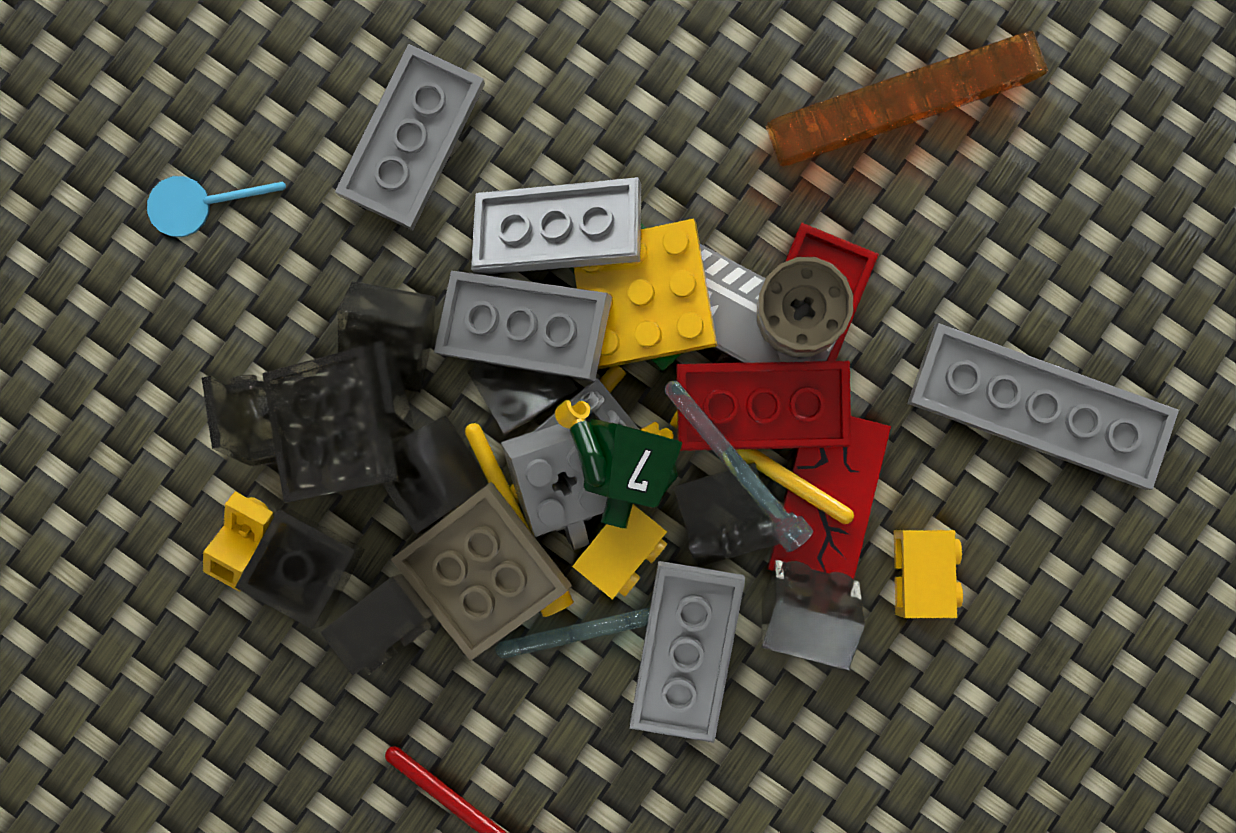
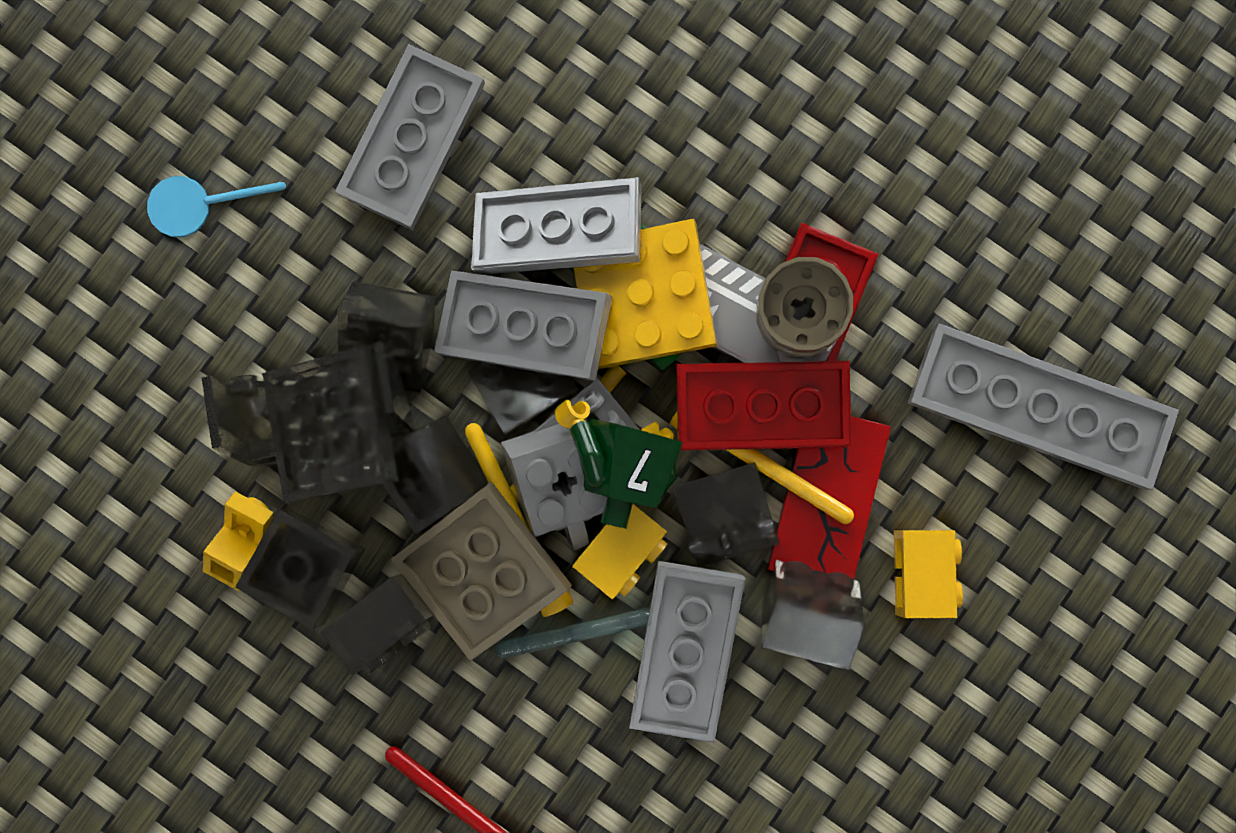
(790, 529): clear light blue piece -> none
(906, 98): clear orange beam -> none

